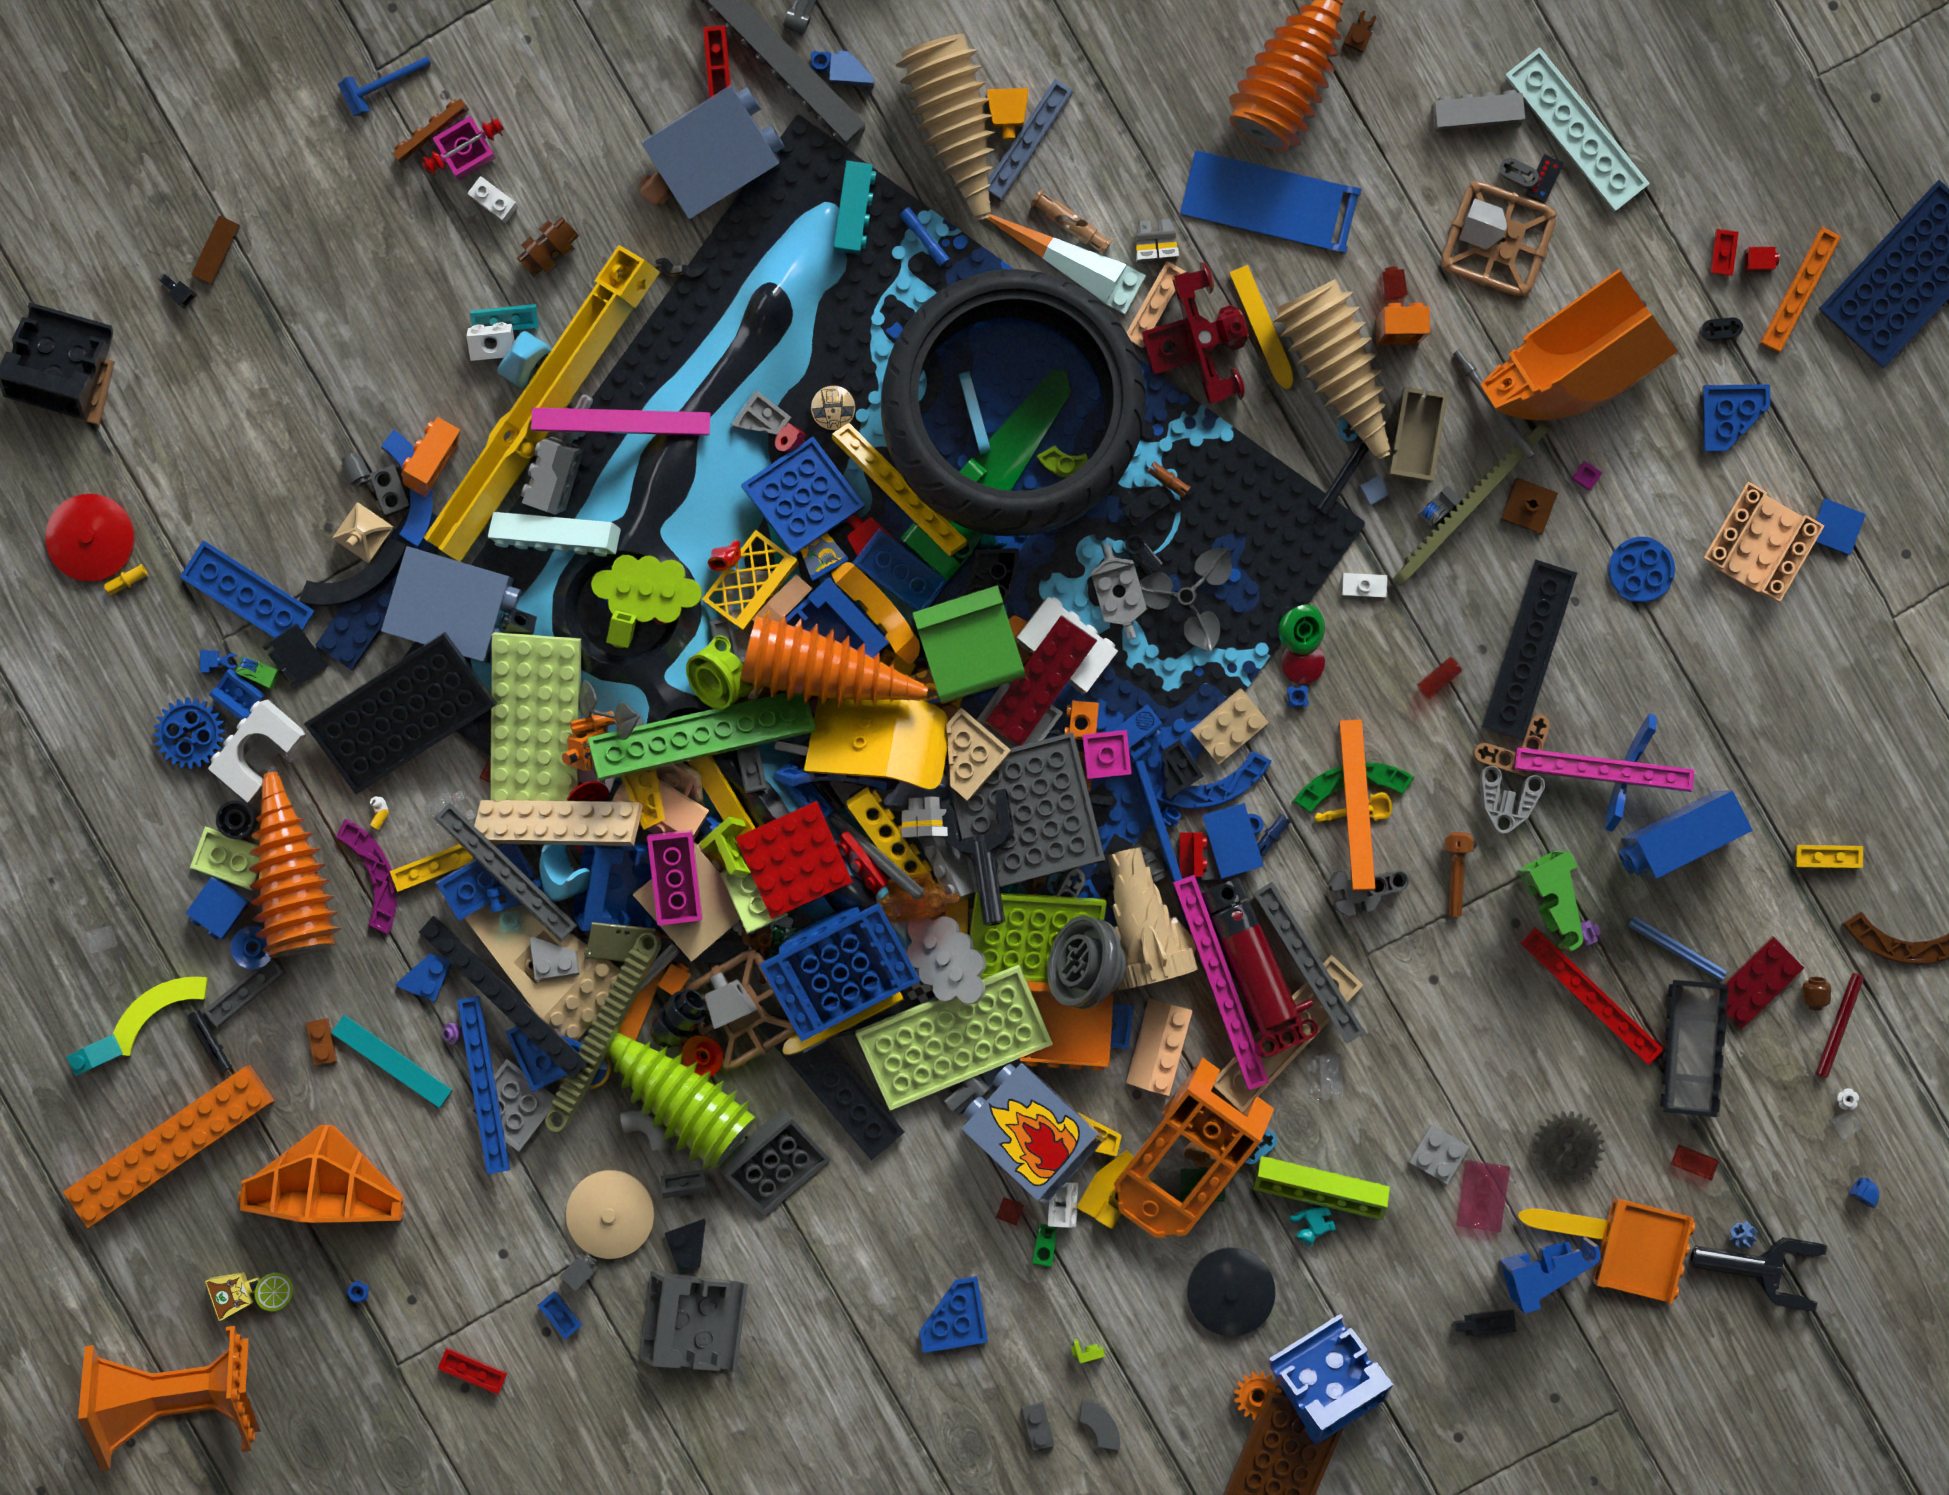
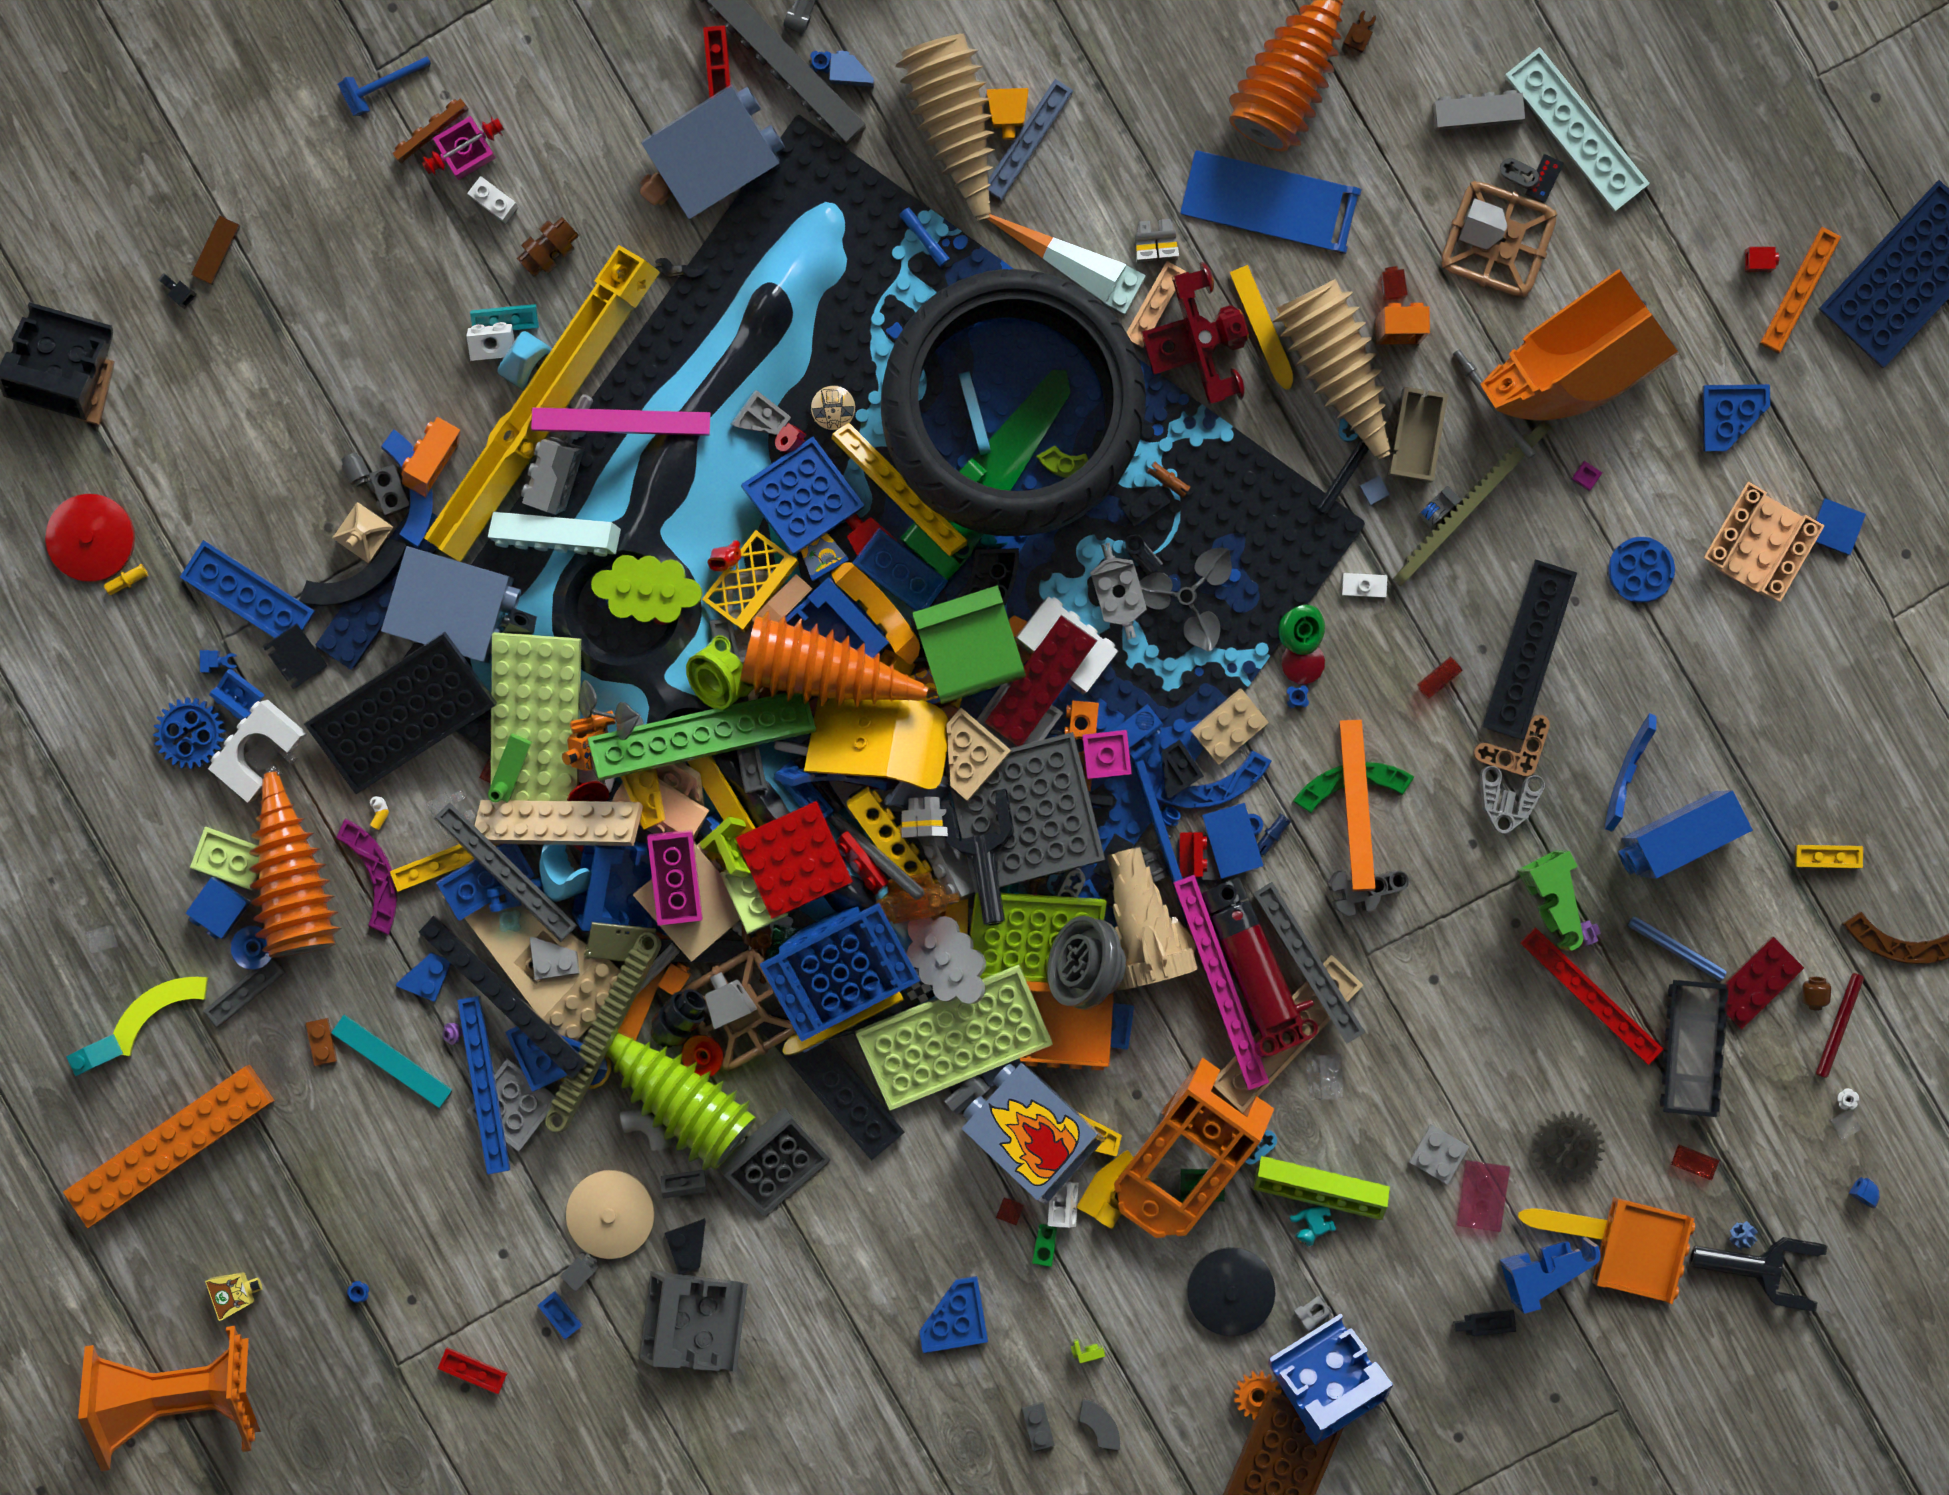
(209, 1041): black pin -> none
(225, 824): black piece -> none
(258, 672): bright green leg -> none
(273, 1292): lime sticker -> none
(322, 1182): orange panel -> none
(509, 768): none -> bright green piece
(621, 629): lime brick -> none
(853, 207): teal brick -> none
(1075, 225): medium nougat piece -> none
(1159, 1046): light nougat slope -> none
(1198, 1156): medium nougat hair -> none
(1306, 1317): none -> light grey piece
(1379, 808): yellow piece -> none
(1457, 868): dark orange piece -> none
(1529, 505): reddish brown tile -> none
(1604, 769): dark pink tile -> none
(1721, 323): black beam -> none
(1724, 252): red plate -> none

